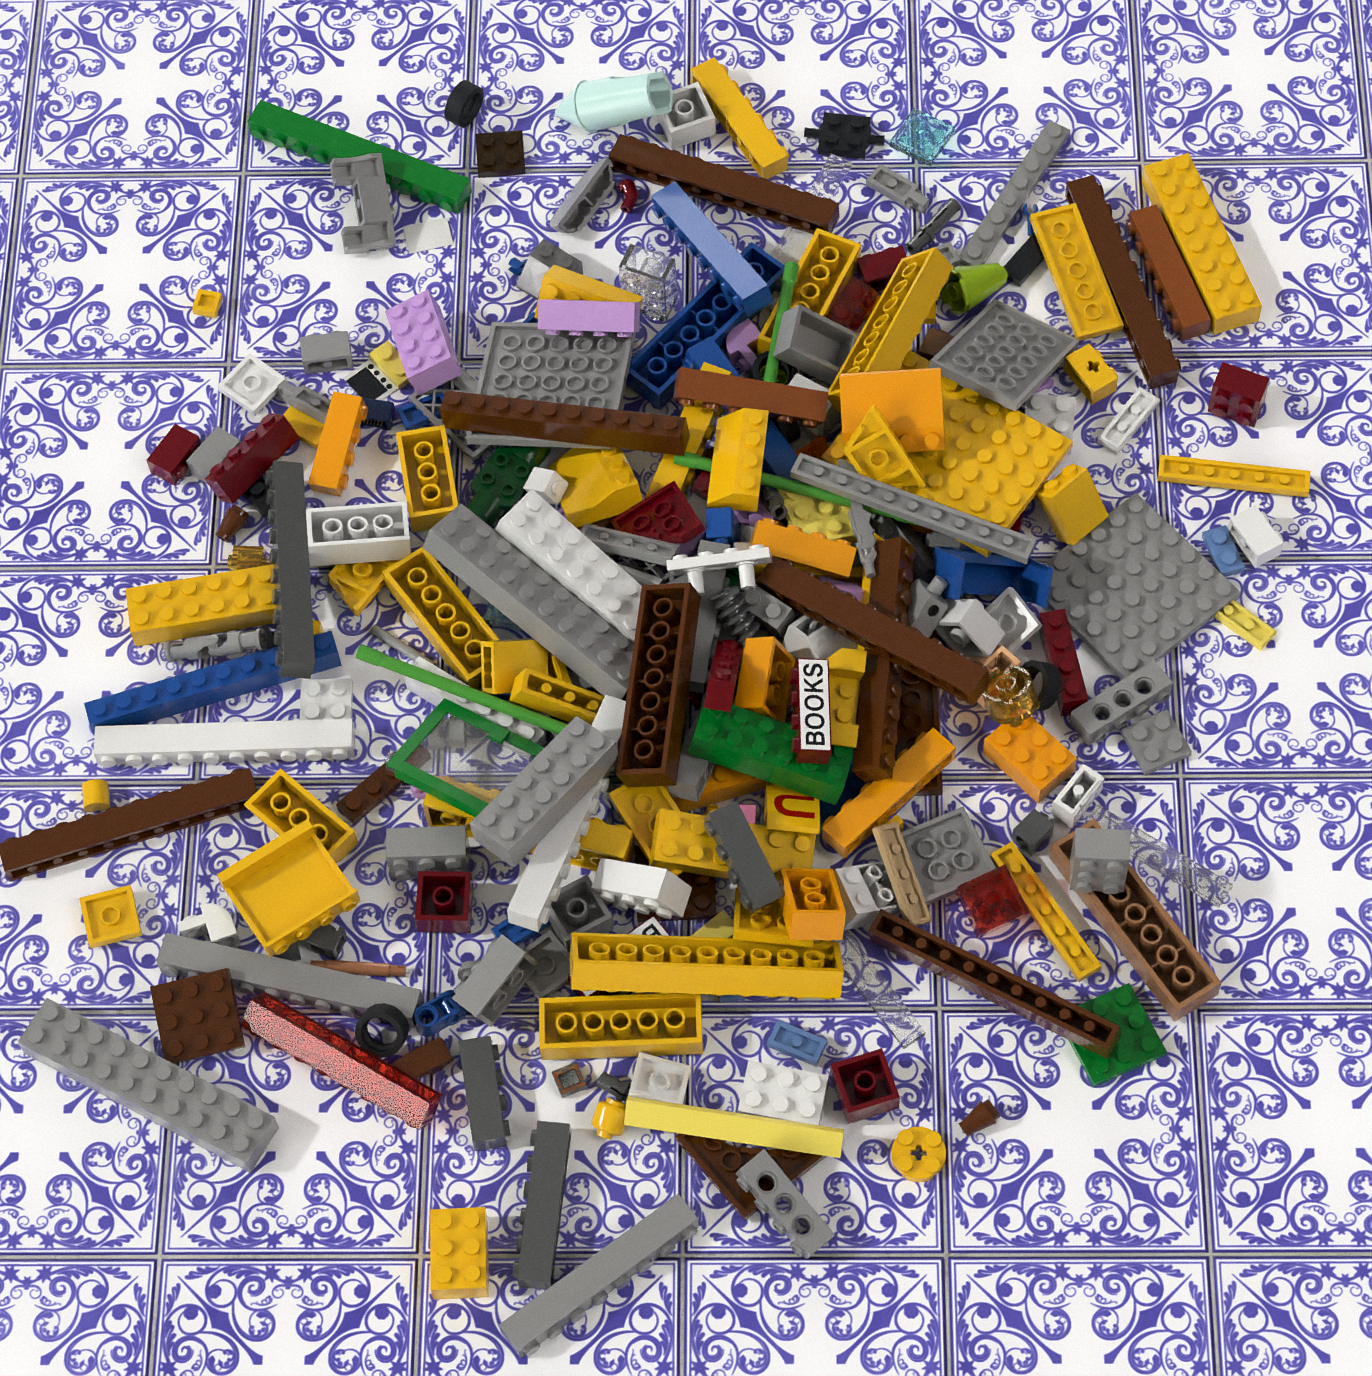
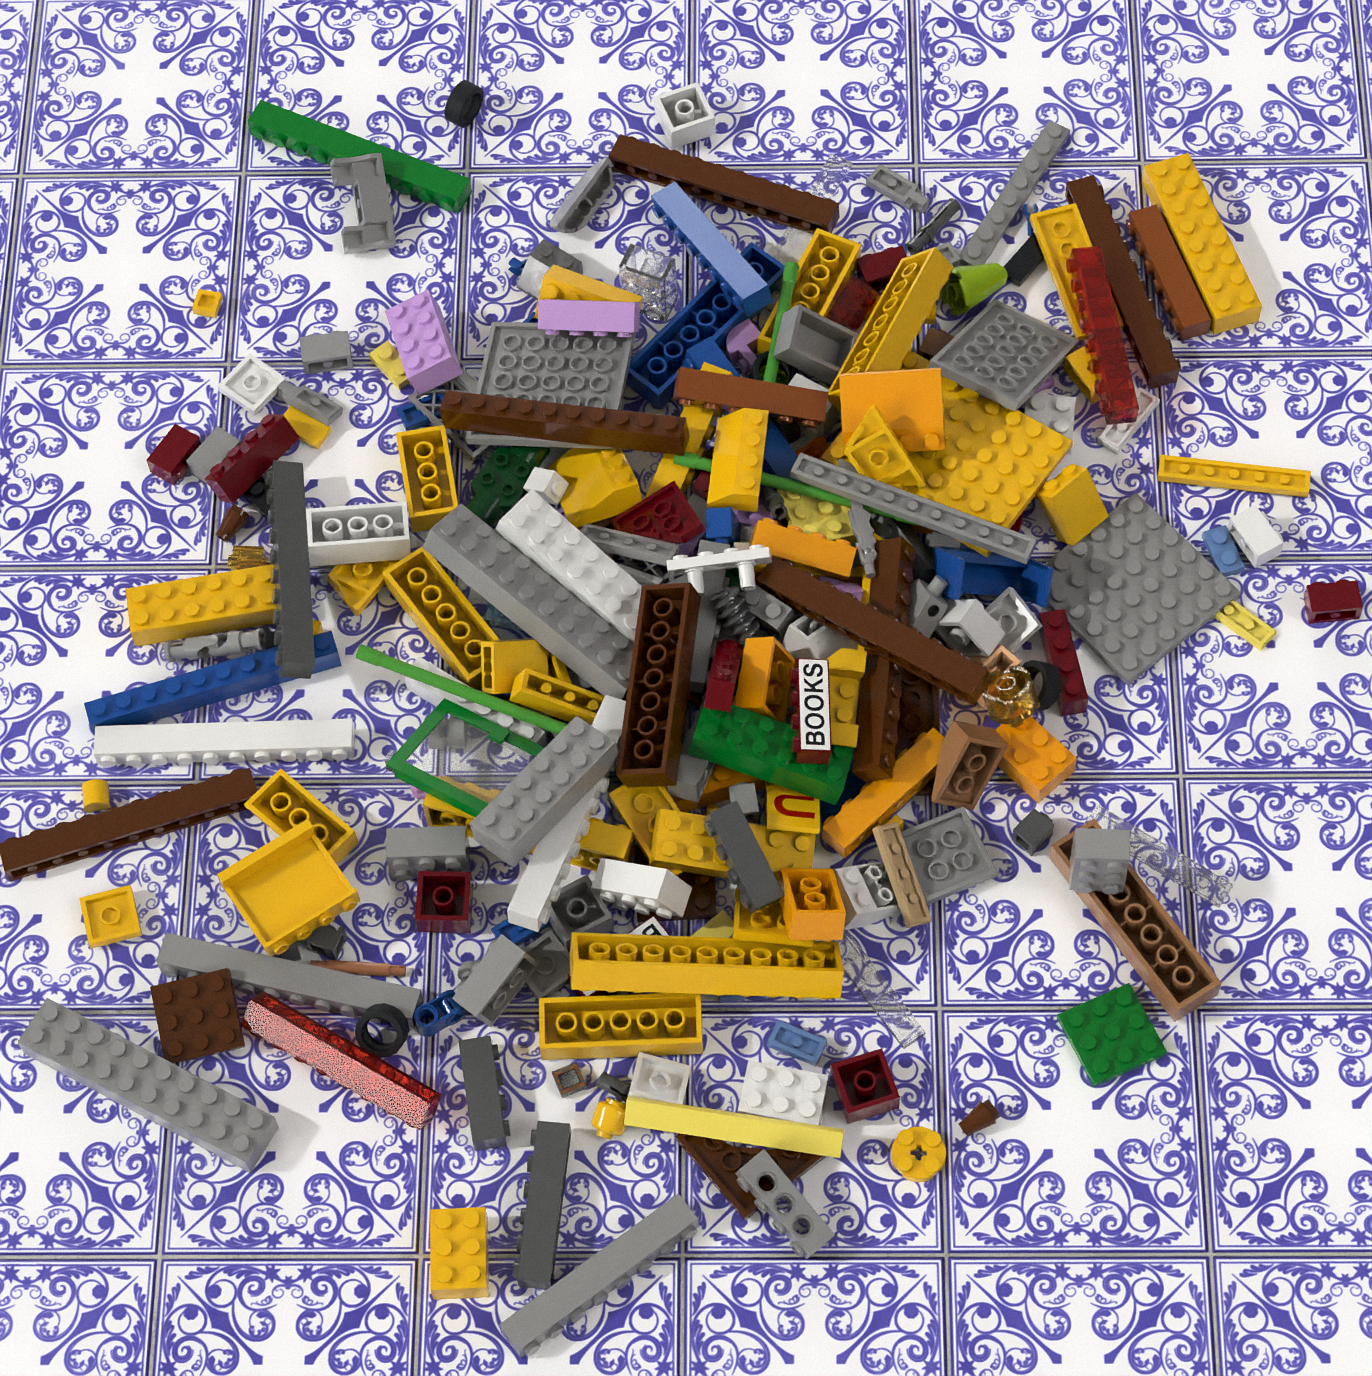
(213, 921): white brick -> none
(326, 699): white plate -> none
(337, 444): light orange brick -> none
(368, 794): reddish brown plate -> none
(370, 382): black sticker -> none
(379, 414): dark blue piece -> none
(397, 644): light grey bar -> none
(425, 1059): reddish brown slope -> none
(428, 235): white sticker -> none
(500, 154): dark brown plate -> none
(616, 101): light aqua piece -> none
(631, 195): dark red arm -> none
(740, 119): yellow brick -> none
(747, 800): none -> light grey brick
(844, 135): black plate -> none
(922, 137): clear light blue plate -> none
(966, 764): none -> medium nougat slope
(991, 901): clear red brick -> none
(995, 984): reddish brown brick -> none
(1048, 913): yellow plate -> none
(1077, 796): white brick -> none
(1103, 335): none -> clear red brick
(1149, 678): light grey brick -> none
(1156, 742): light grey plate -> none
(1238, 394): dark red brick -> none
(1332, 601): none -> dark red brick

